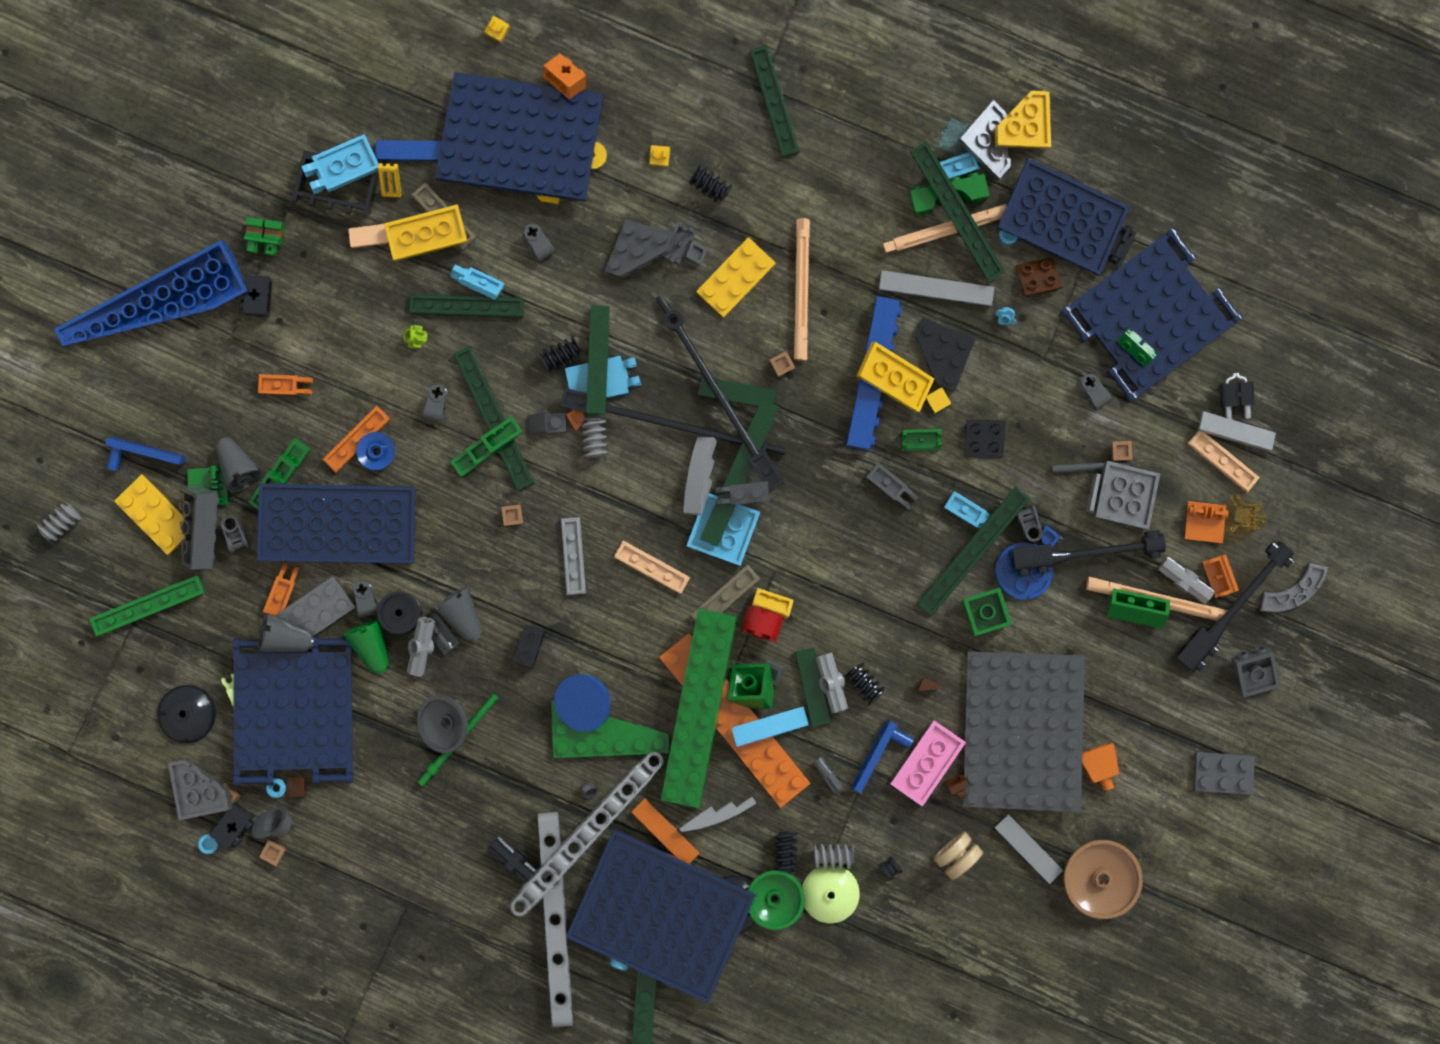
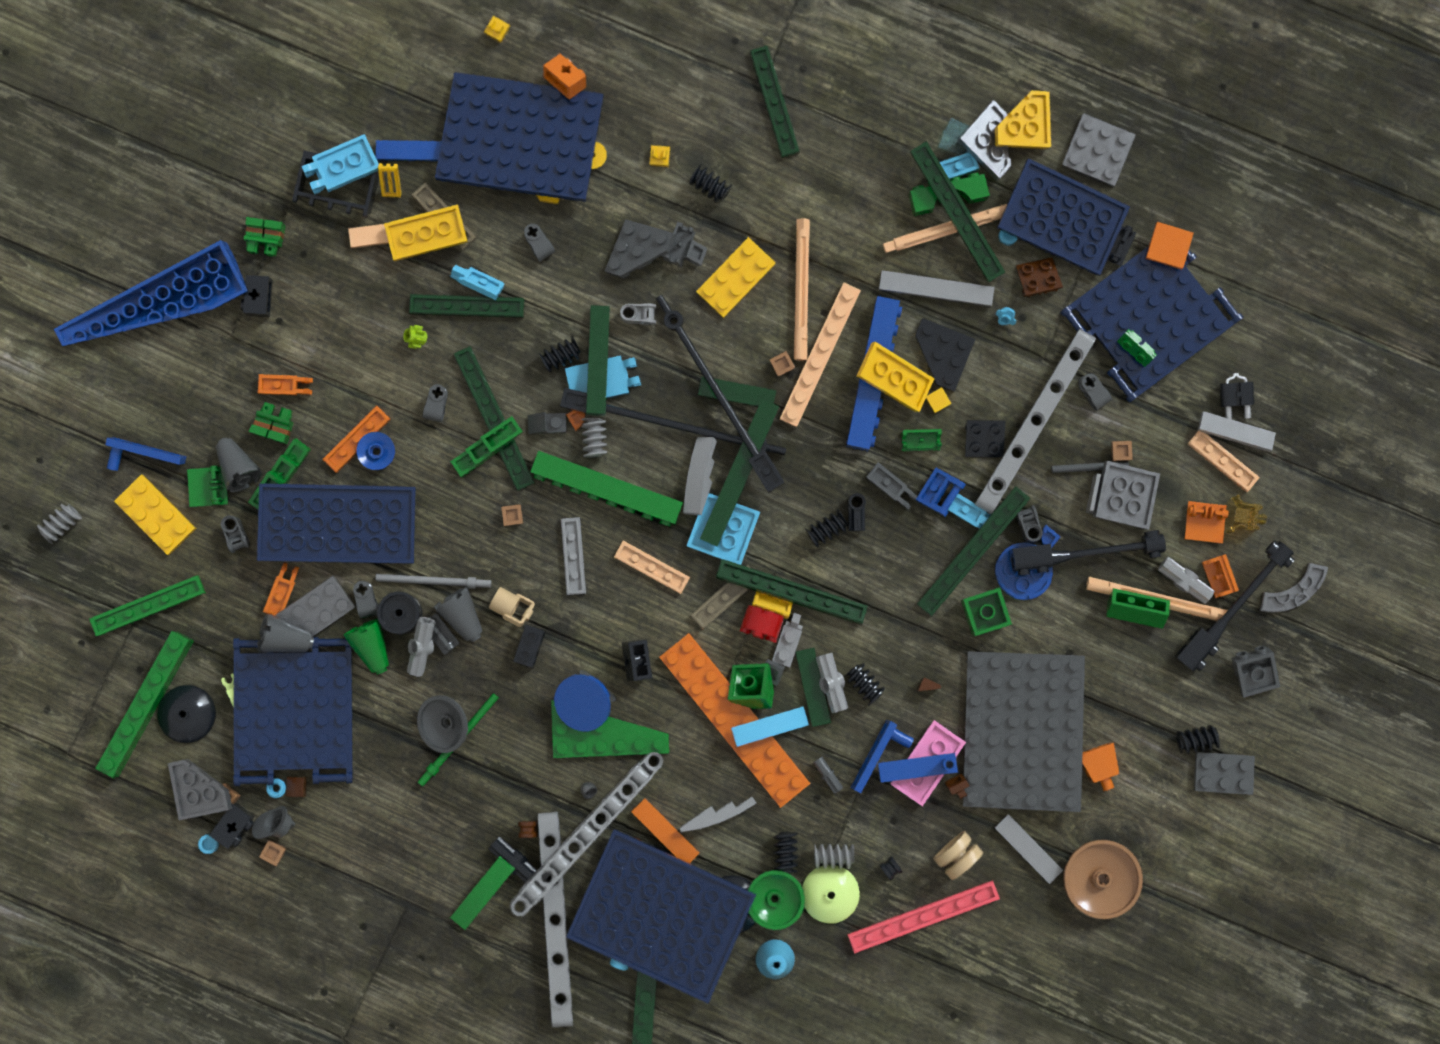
(144, 704): none -> green brick
(198, 526): dark grey wedge -> none
(271, 426): none -> green hips
(471, 582): none -> light grey bar
(482, 893): none -> green slope
(506, 603): none -> tan piece
(527, 829): none -> reddish brown wheel
(605, 487): none -> green brick
(636, 660): none -> black brick
(640, 314): none -> light grey piece
(699, 707): green brick -> none
(745, 493): dark grey hinge -> none
(775, 951): none -> medium azure cone
(788, 641): none -> light grey hinge
(791, 592): none -> dark green tile
(820, 355): none -> light nougat plate
(827, 528): none -> black piece
(856, 515): none -> black piece
(917, 767): none -> blue piece
(923, 916): none -> coral tile
(935, 488): none -> blue plate
(1042, 410): none -> light grey beam
(1098, 150): none -> flat silver plate
(1169, 245): none -> orange tile
(1195, 738): none -> black piece

